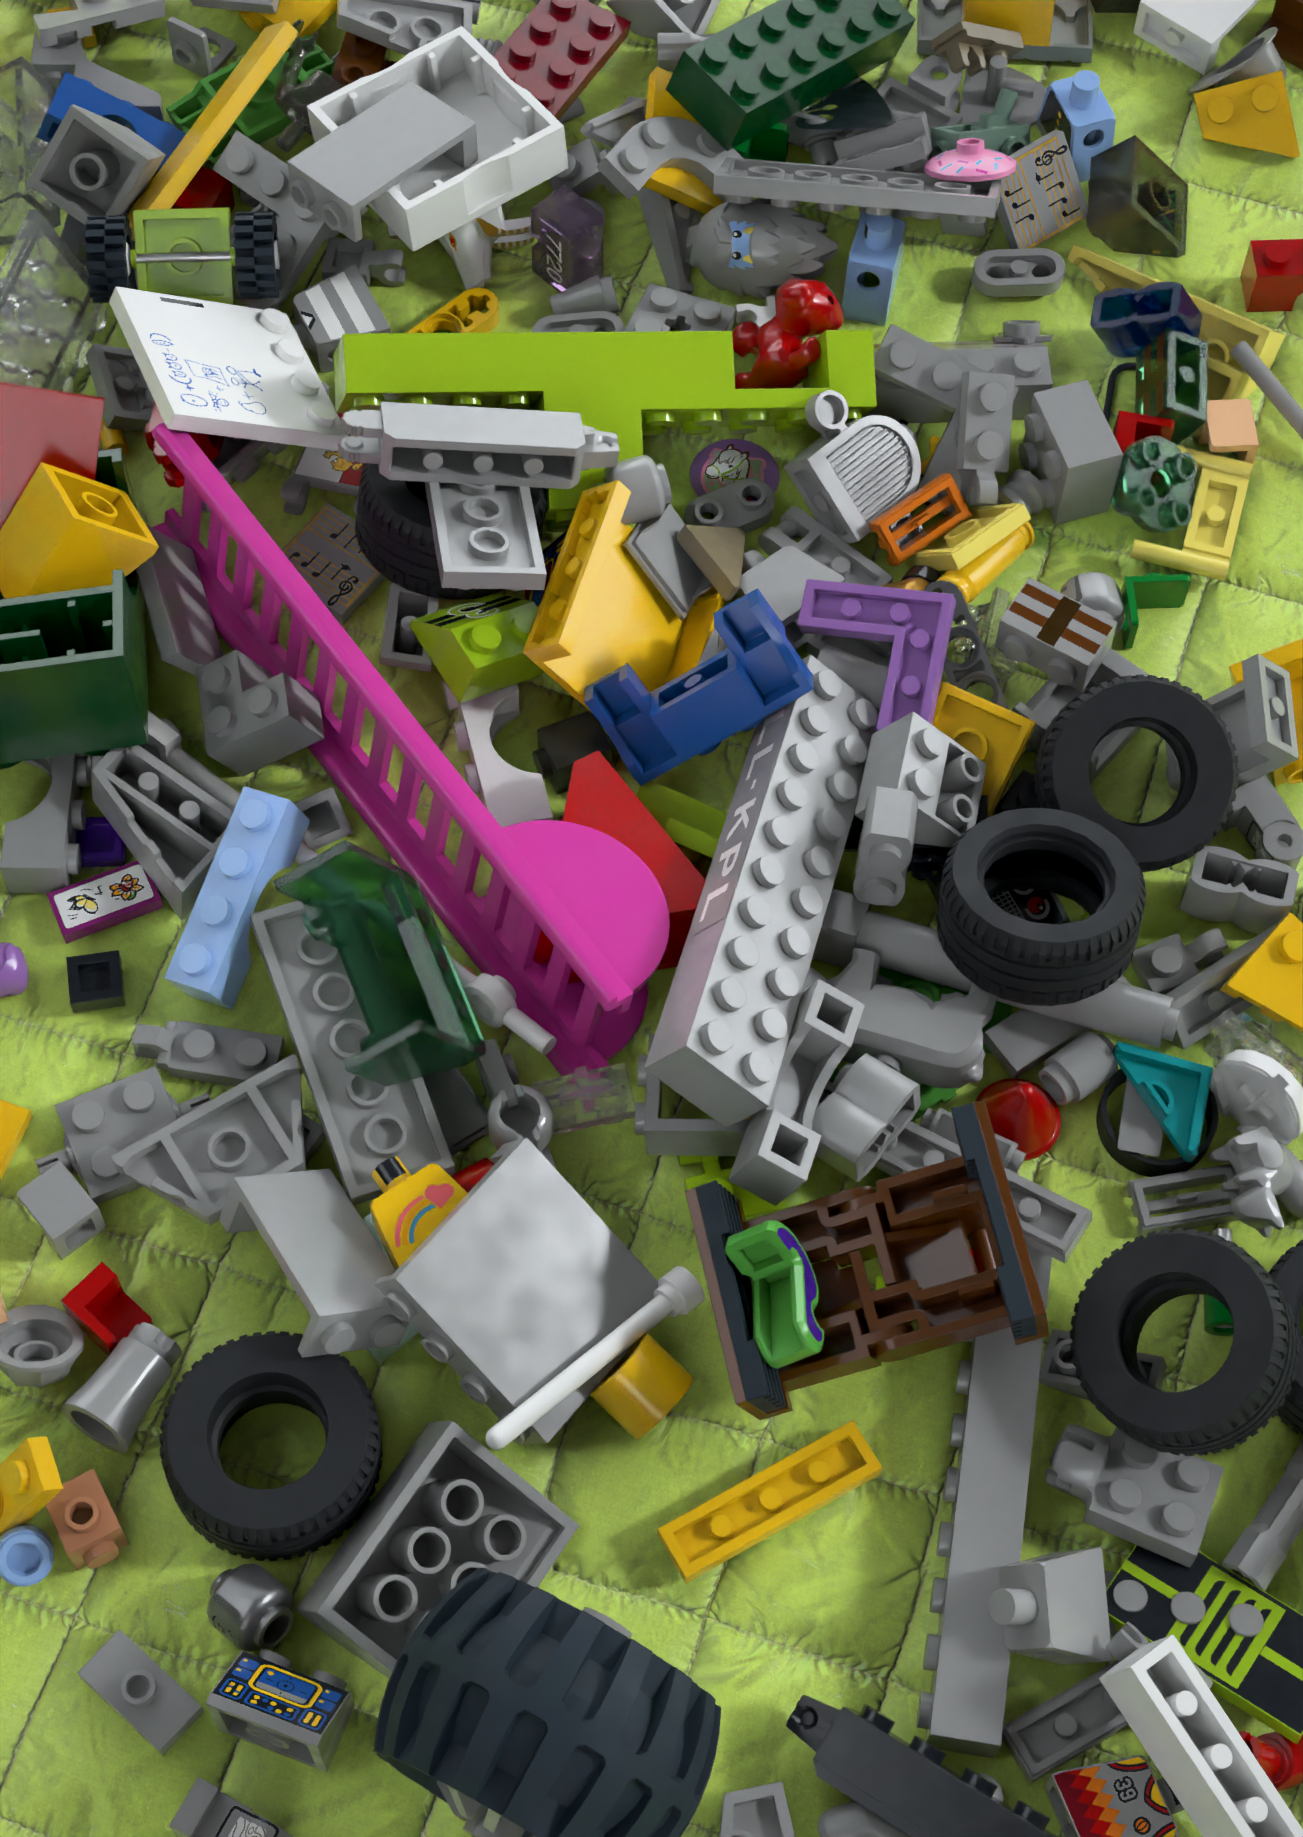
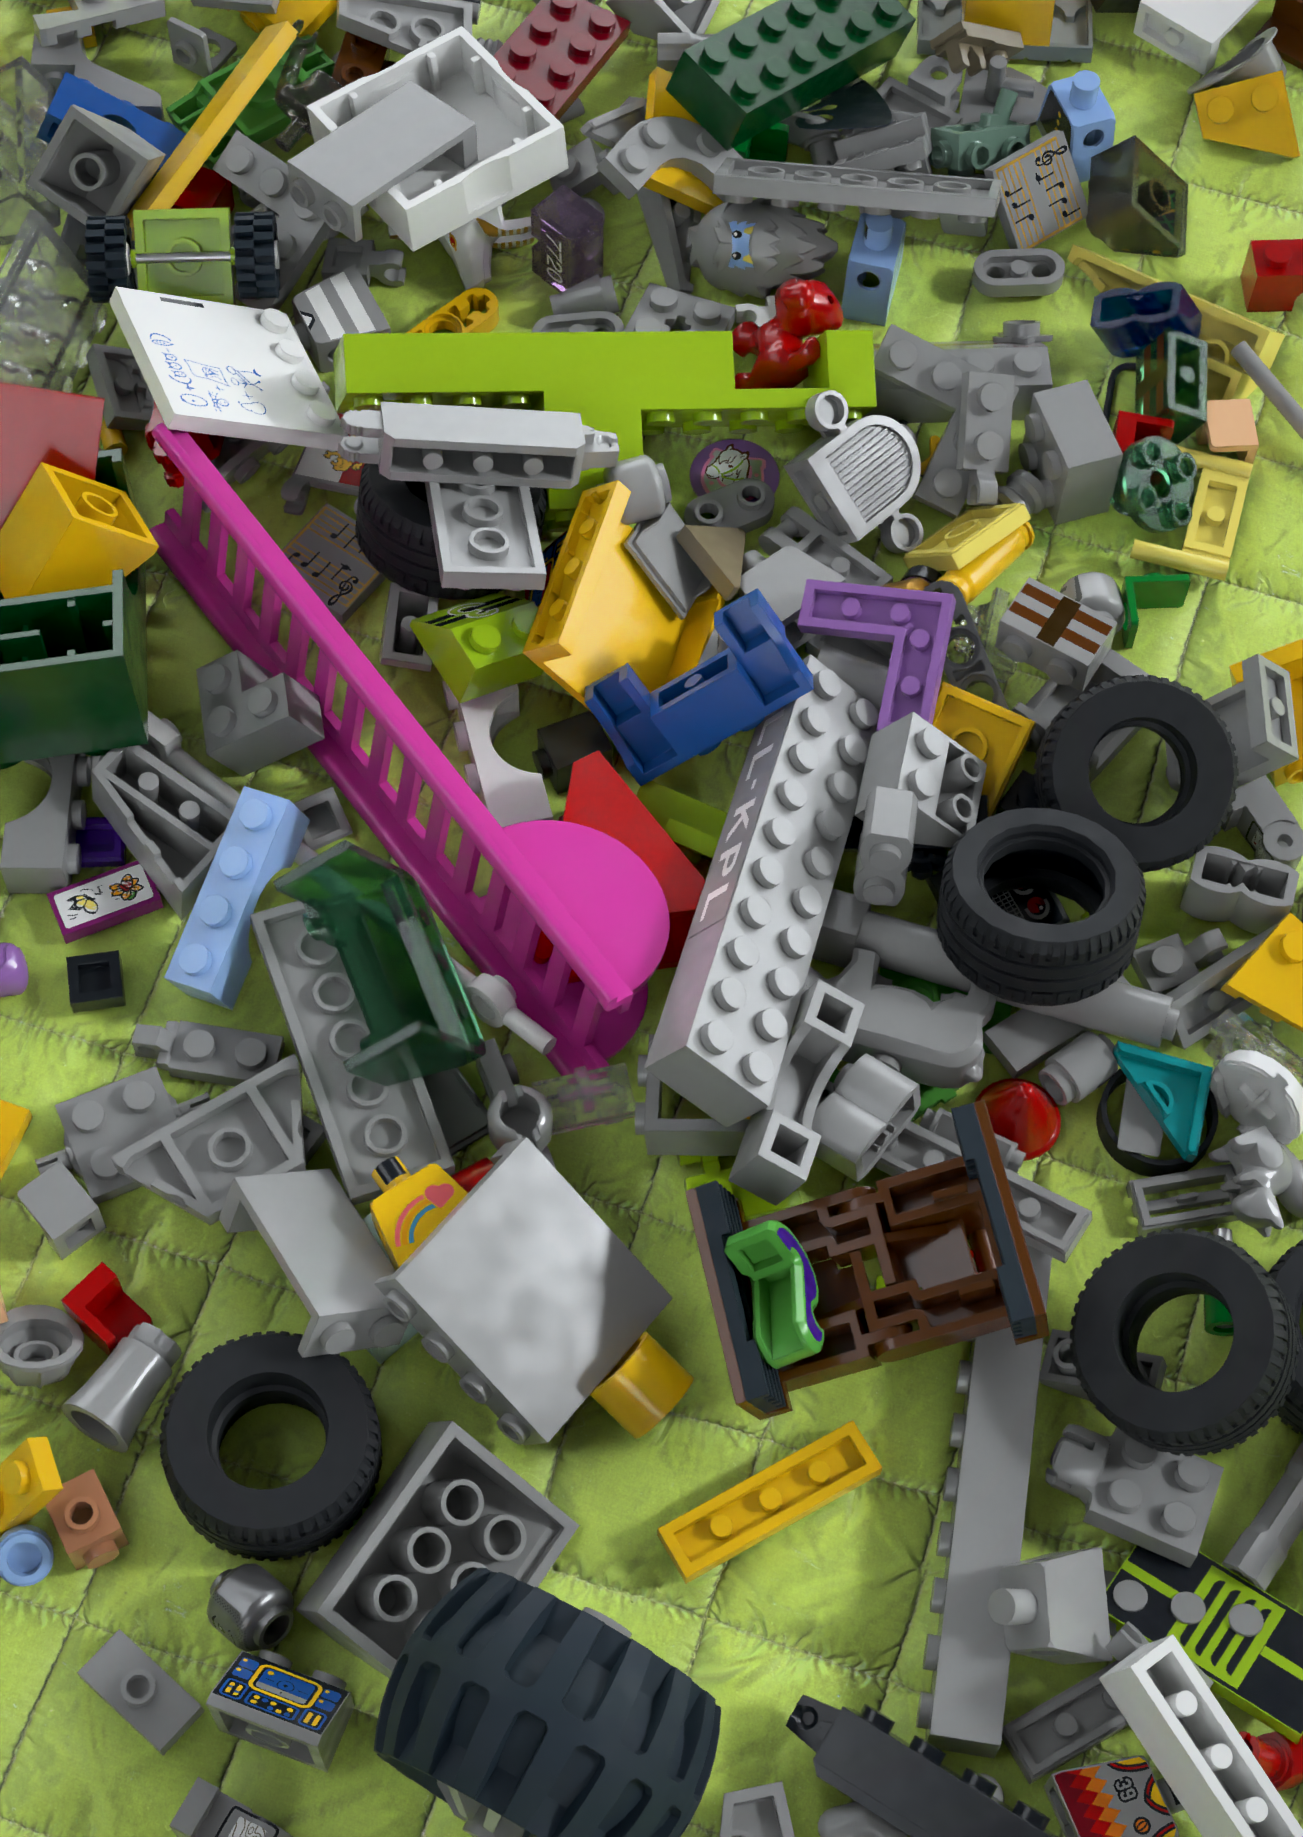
(178, 606): light grey tile -> none
(676, 1294): white piece -> none
(888, 538): orange tile -> none
(970, 163): bright pink dish -> none

